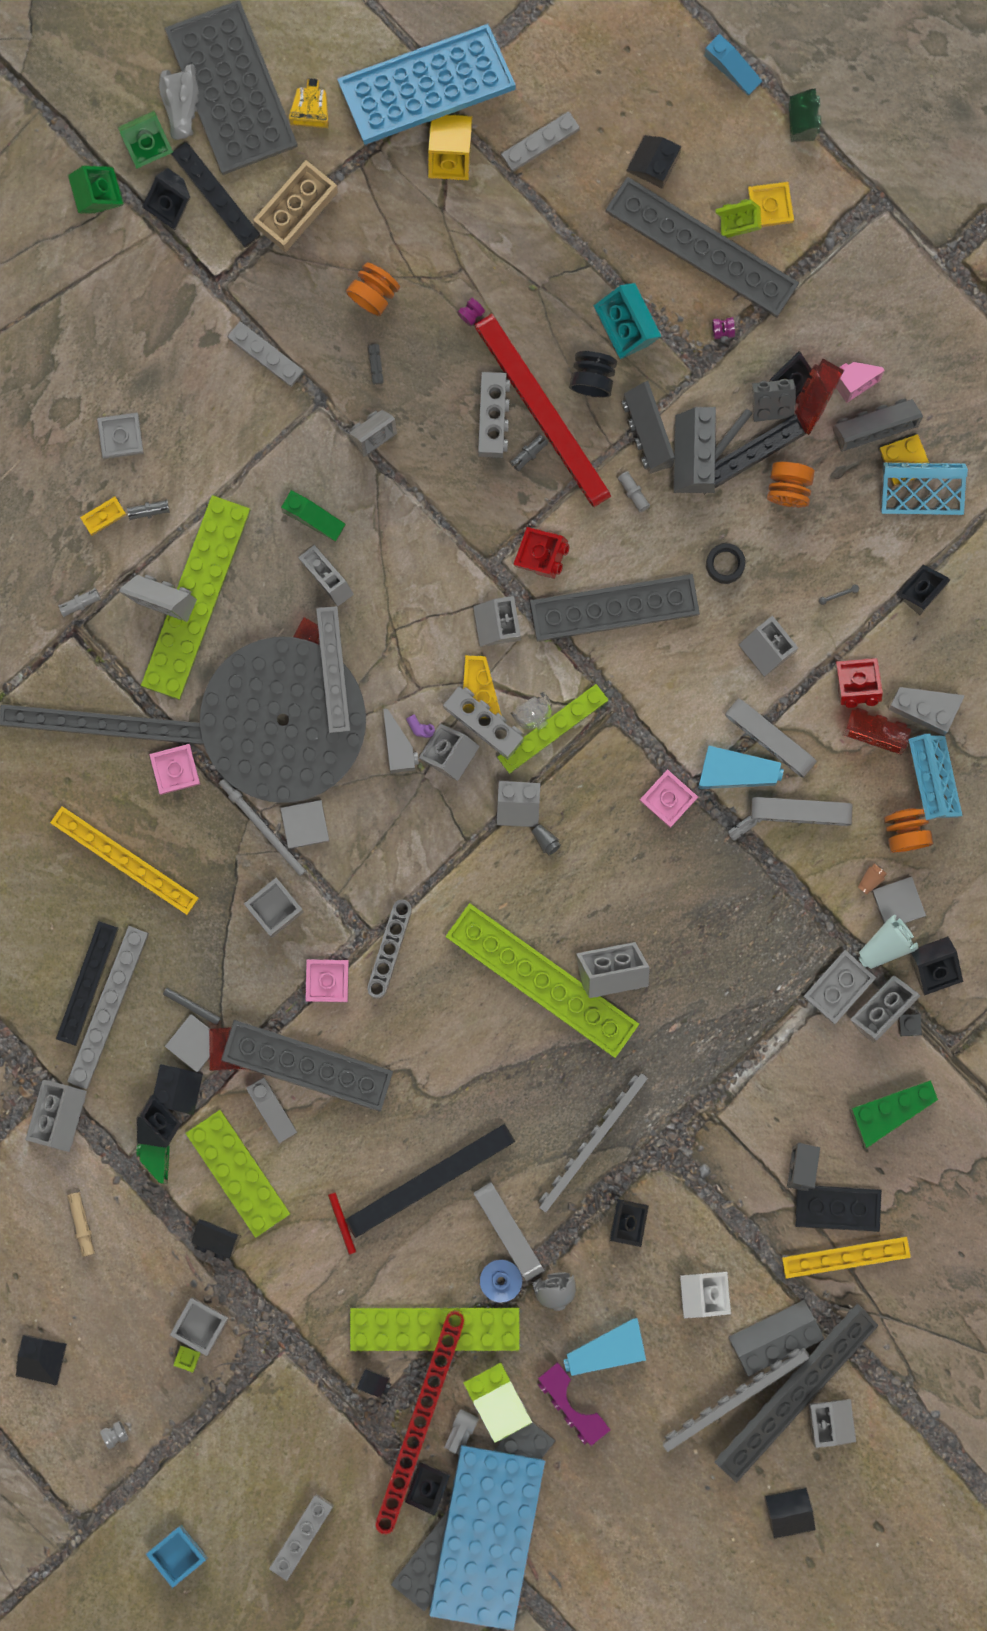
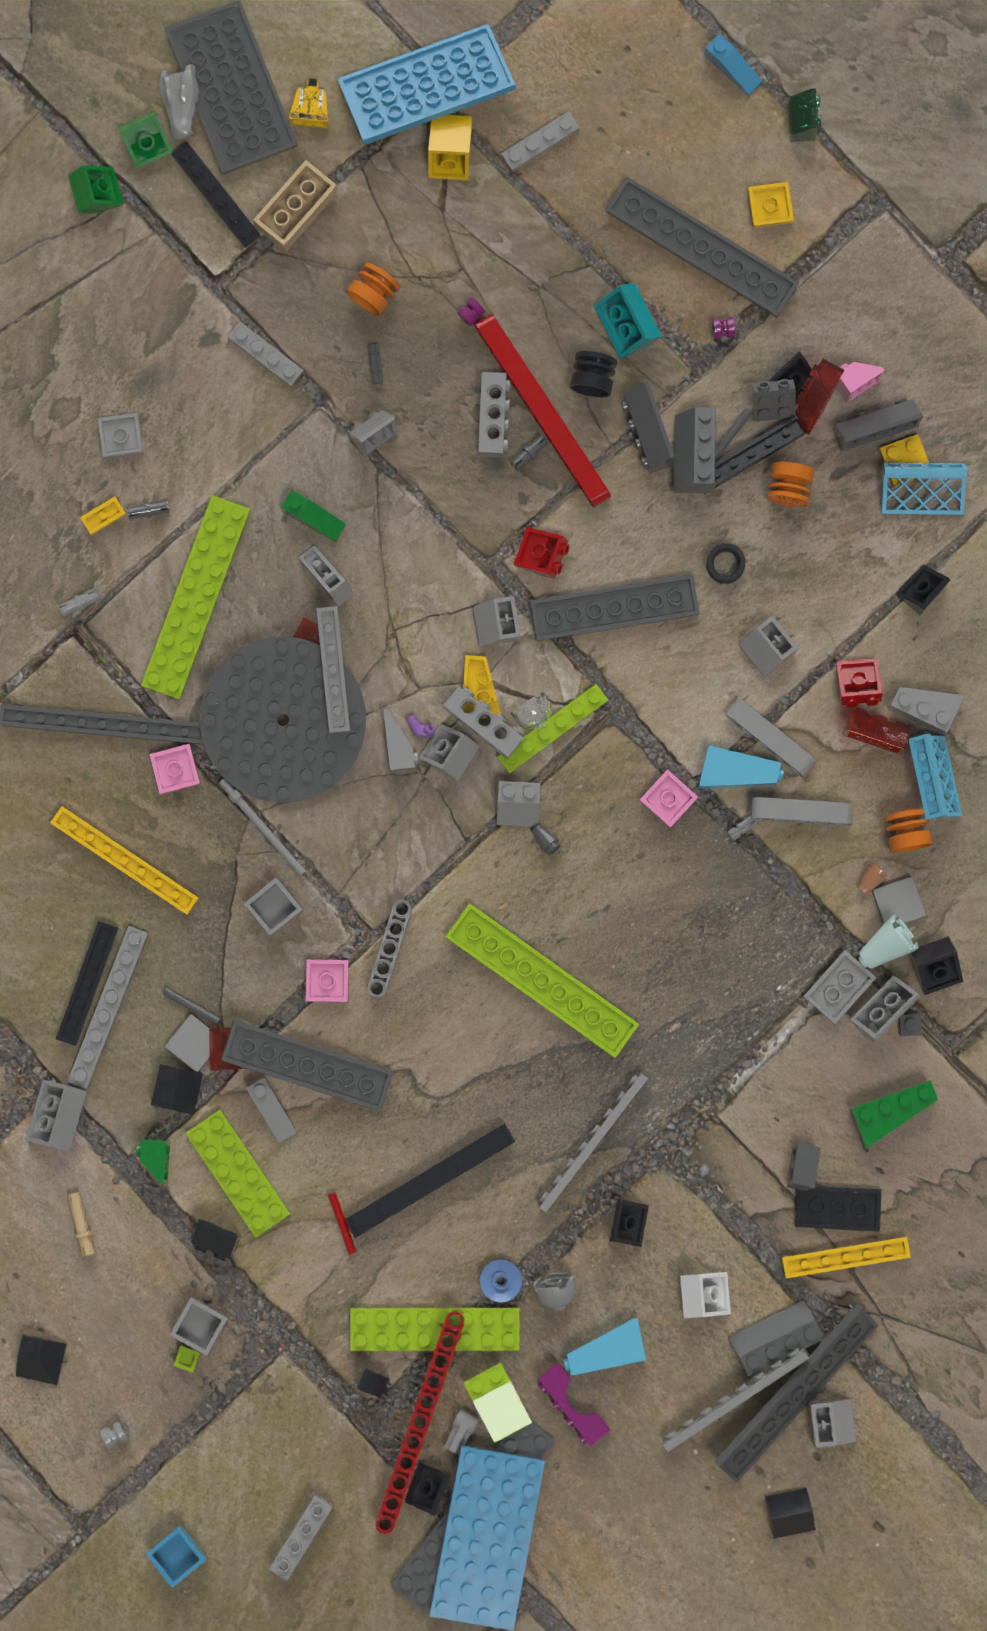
(156, 1124): black slope -> none
(160, 596): light grey slope -> none
(167, 198): black slope -> none
(304, 824): light grey tile -> none
(508, 1231): light grey beam -> none
(613, 970): light grey slope -> none
(633, 491): light grey pin -> none
(654, 160): black slope -> none
(739, 218): lime bracket -> none
(854, 589): dark grey hinge -> none

